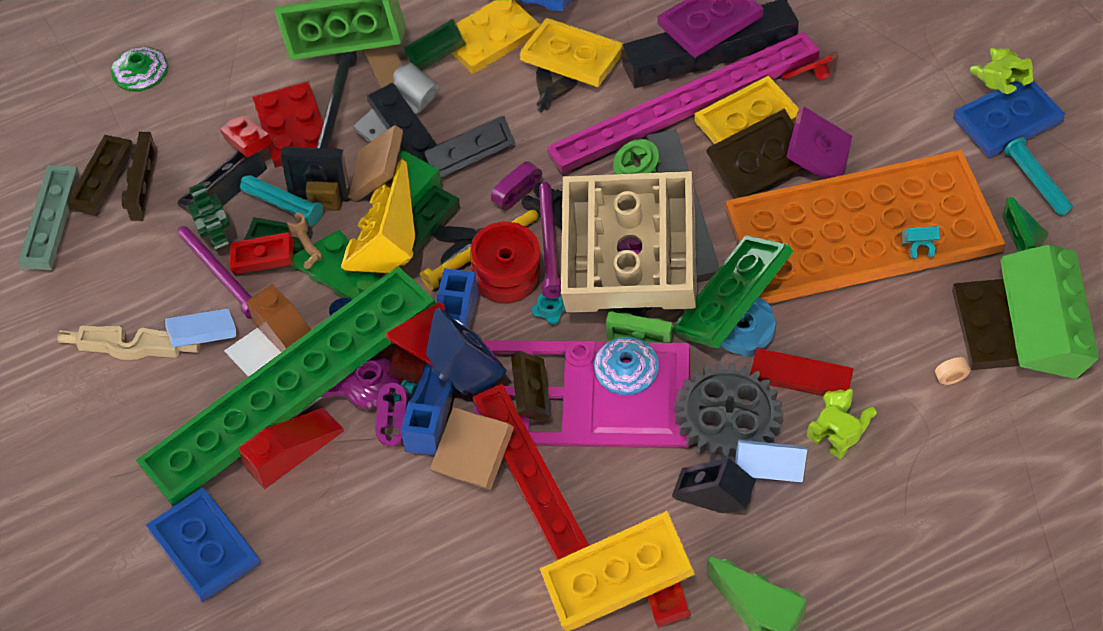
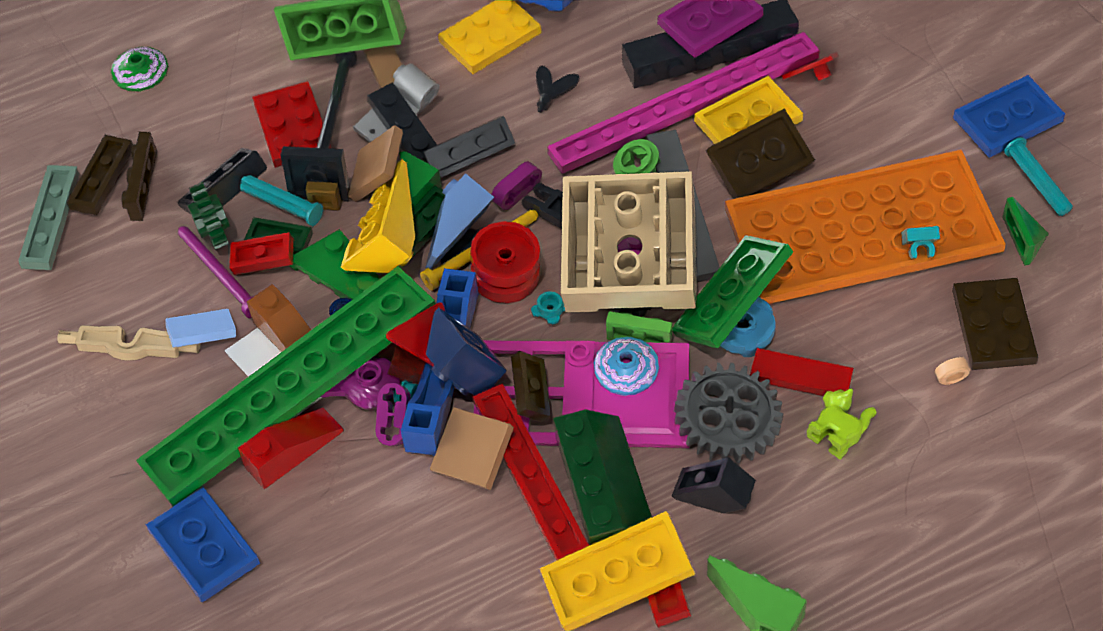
(246, 135): red plate -> none
(300, 230): medium nougat piece -> none
(435, 45): dark green tile -> none
(461, 208): none -> medium blue slope
(552, 285): magenta bar -> none
(571, 52): yellow plate -> none
(600, 473): none -> dark green slope
(771, 460): light blue tile -> none
(818, 145): magenta plate -> none
(1004, 69): lime animal -> none
(1049, 311): bright green slope -> none

